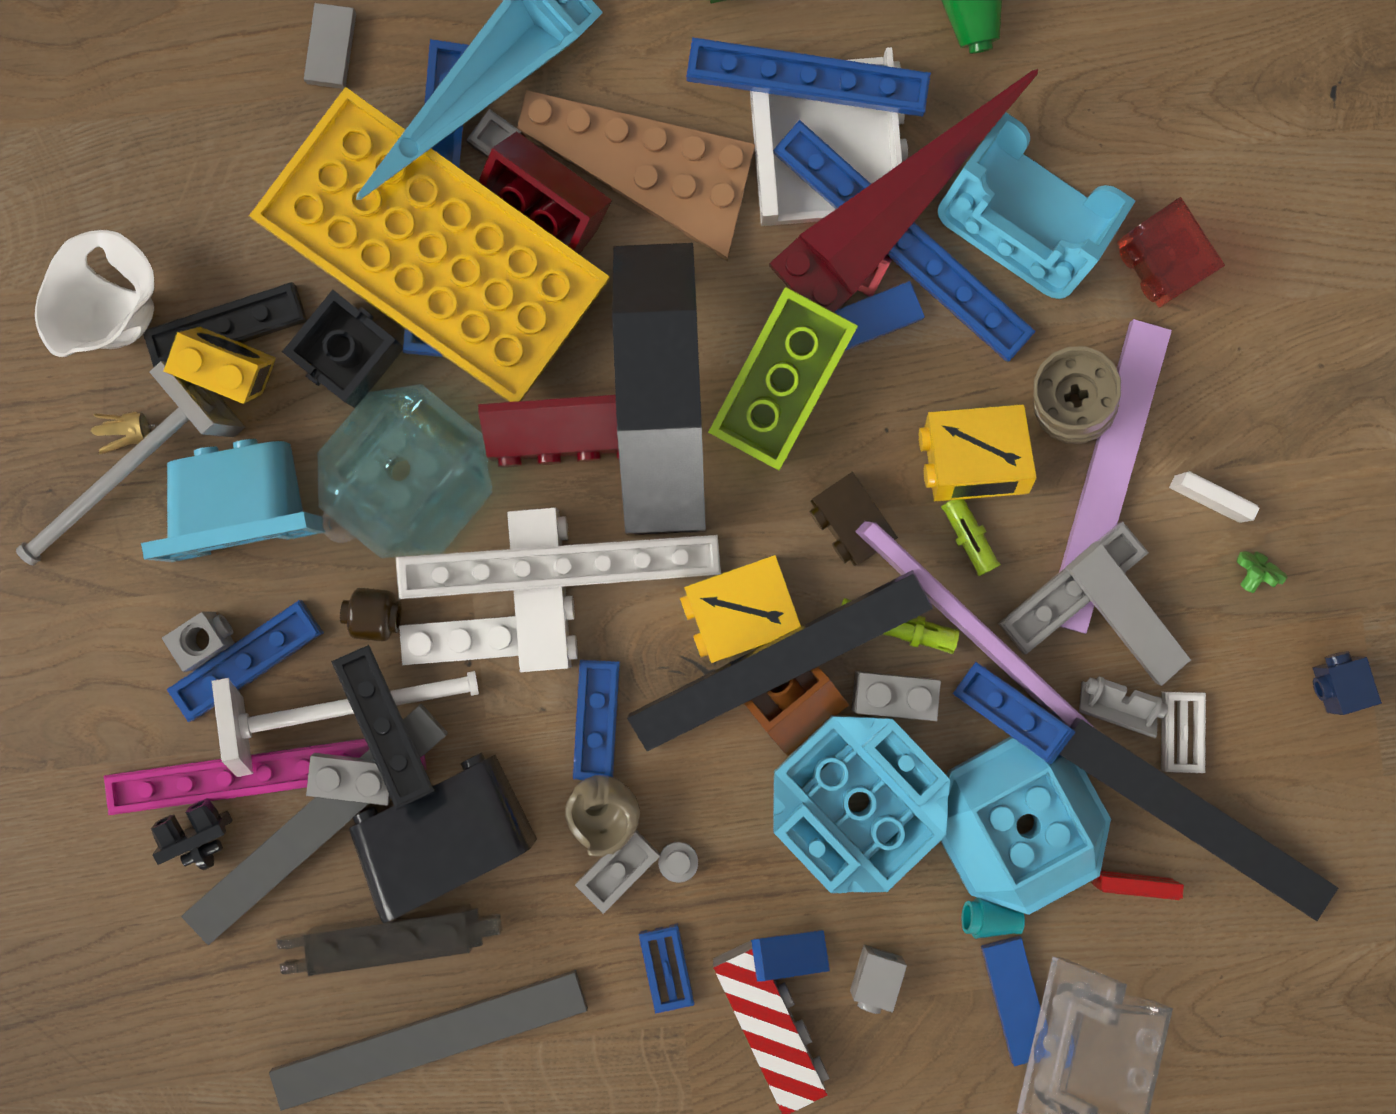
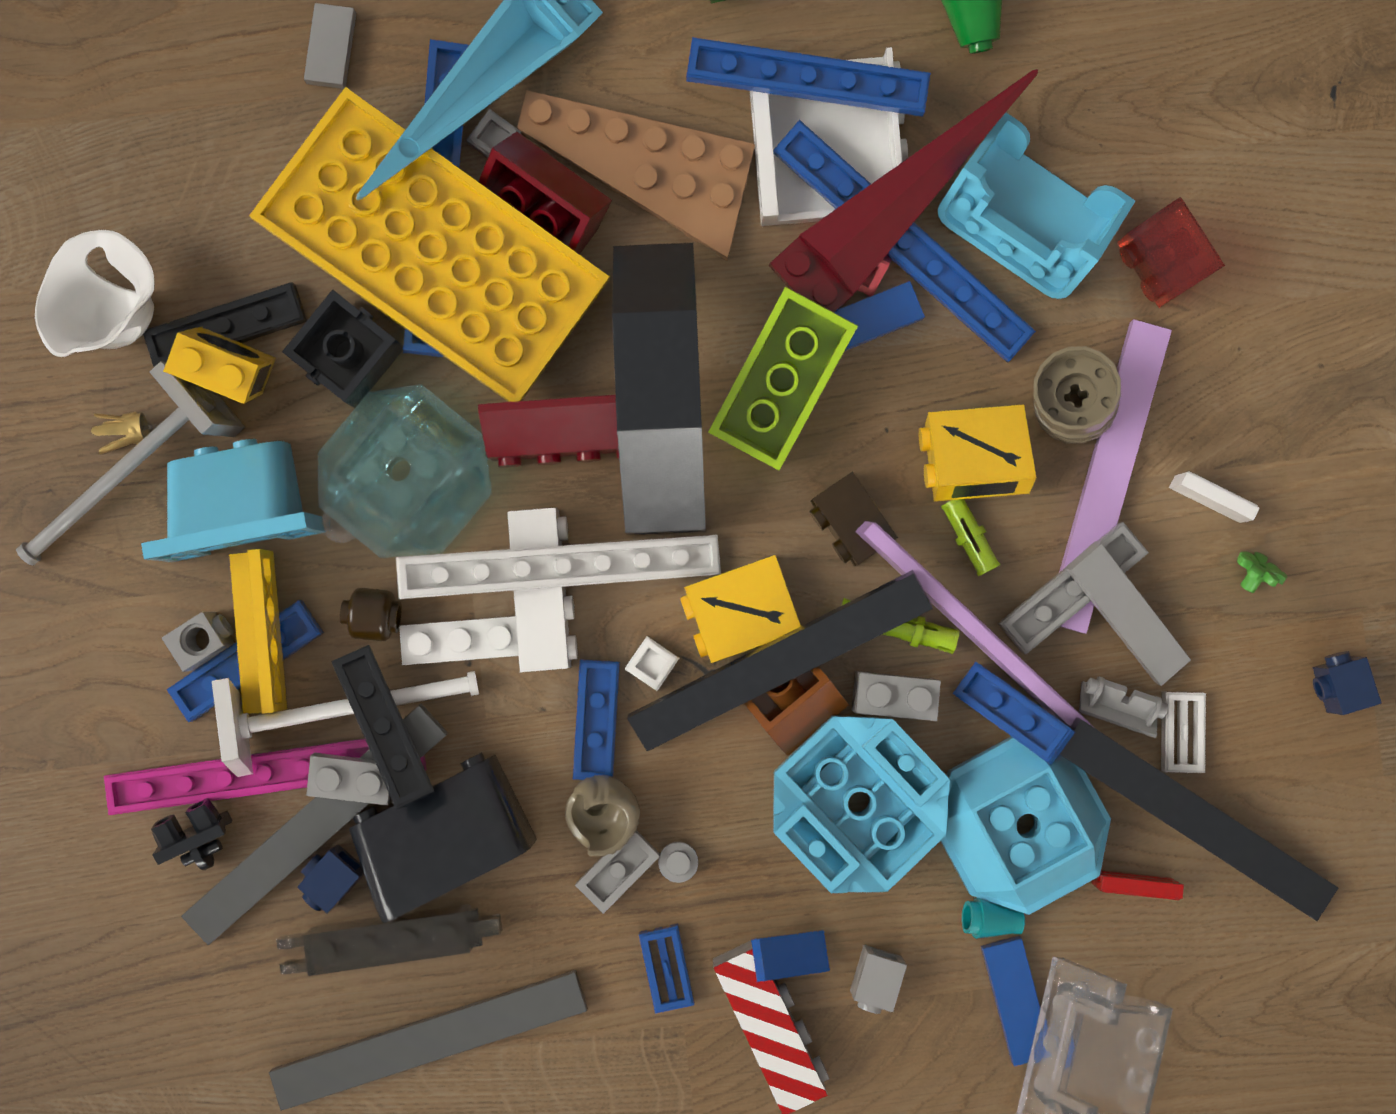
(258, 631): none -> yellow fence
(329, 879): none -> dark blue brick
(652, 663): none -> white tile

